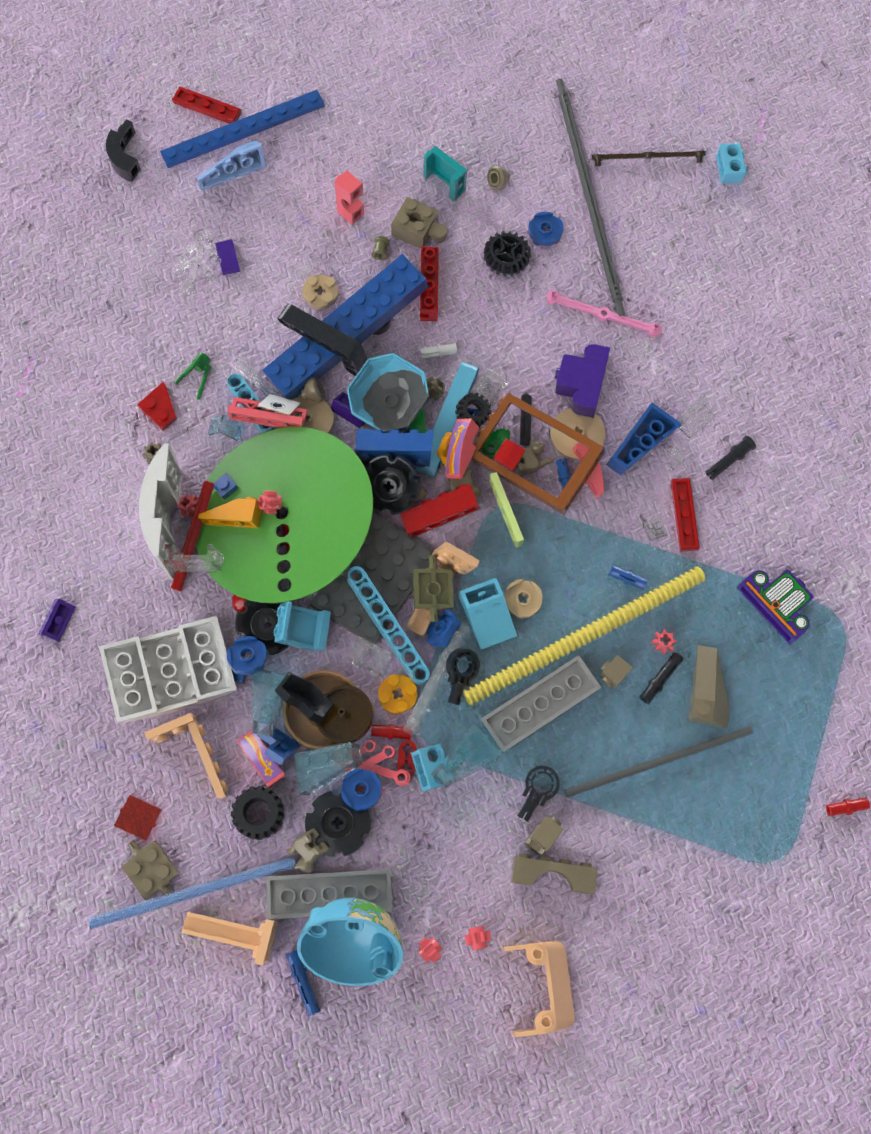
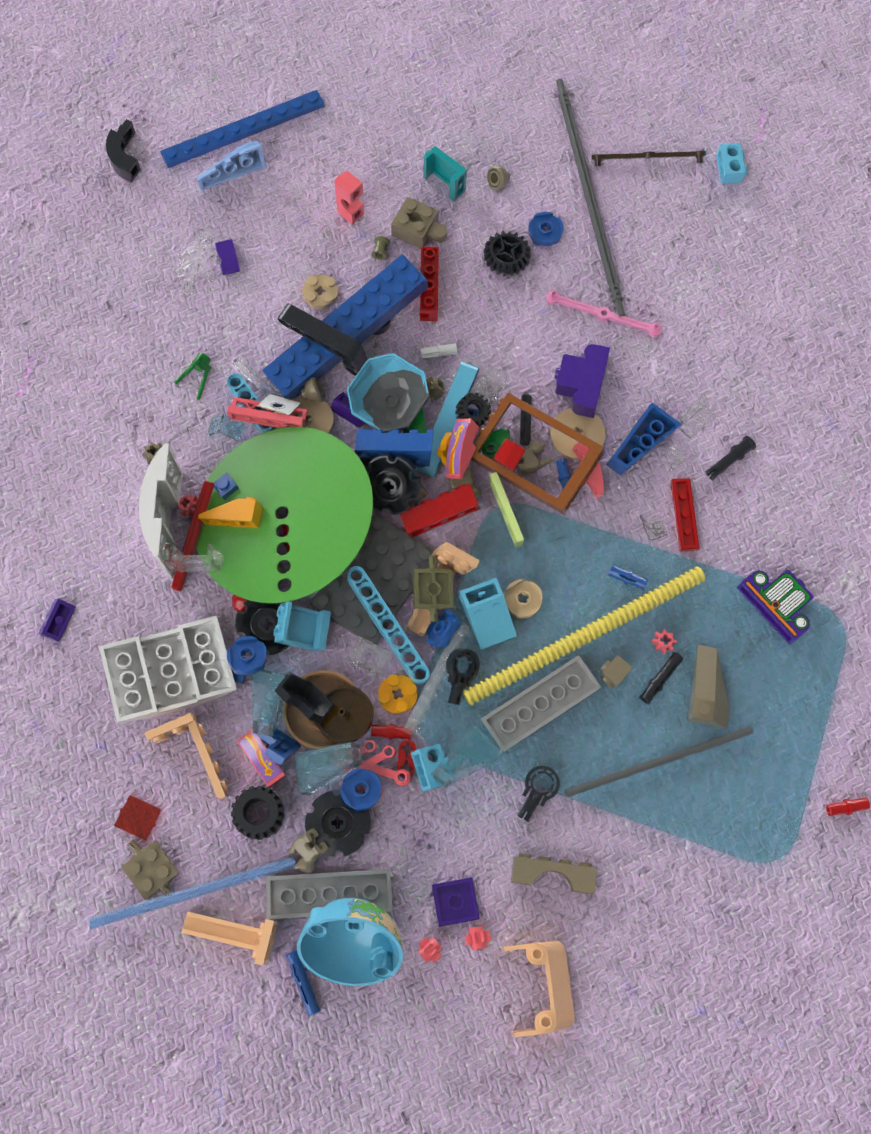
(158, 407): red wing -> none
(206, 105): red tile -> none
(269, 502): coral gear -> none
(455, 902): none -> dark purple tile
(544, 835): dark tan arch -> none

